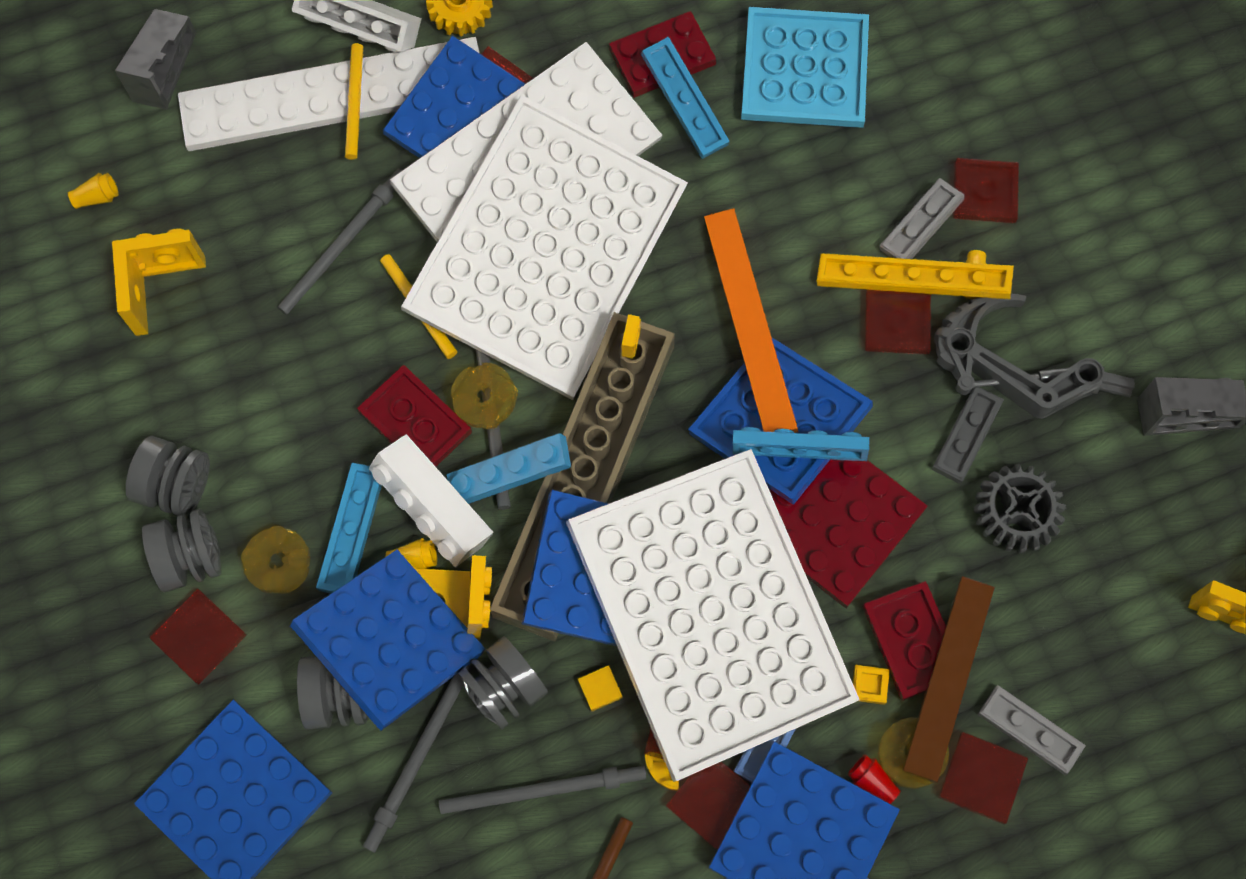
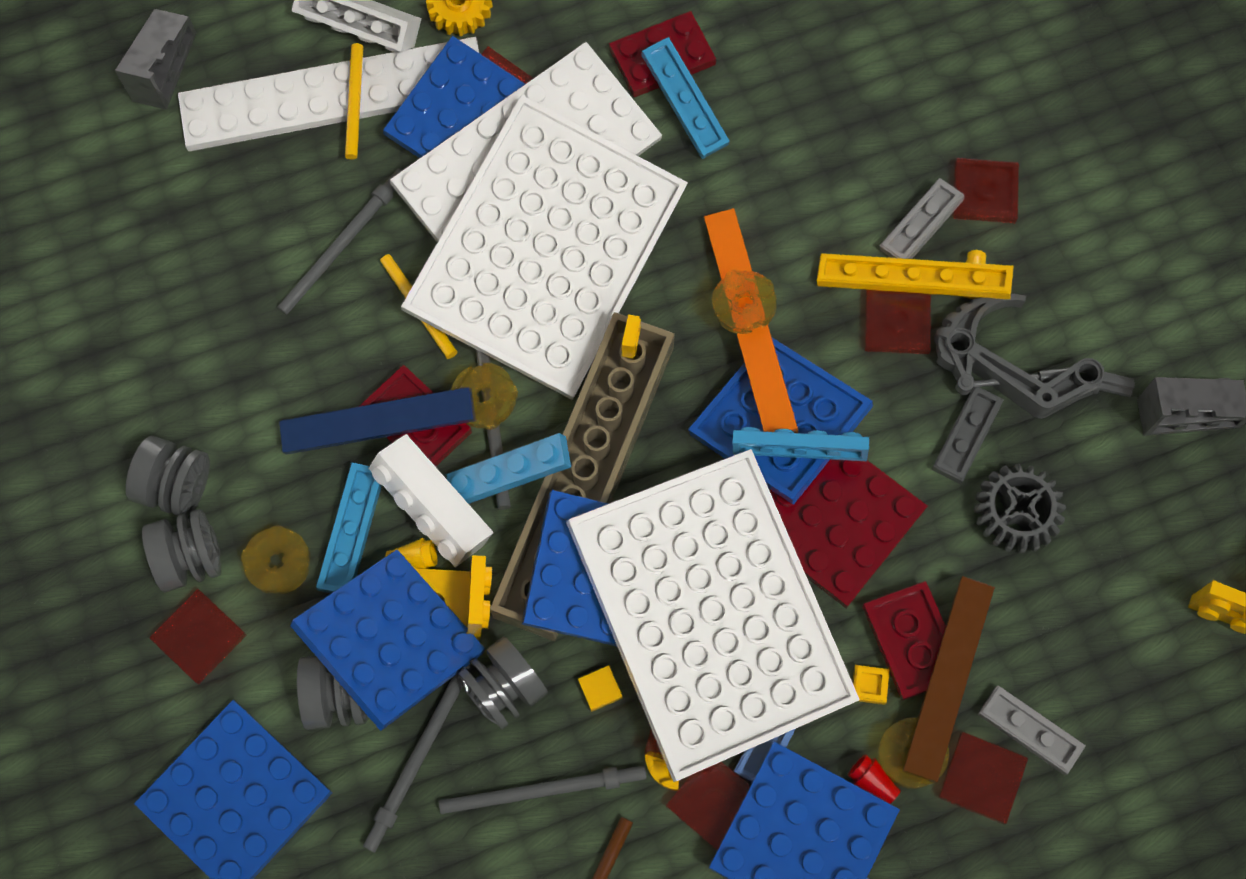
(94, 191): yellow cone -> none
(147, 257): yellow bracket -> none
(377, 420): none -> dark blue tile
(739, 285): none -> clear yellow plate
(805, 67): medium azure plate -> none

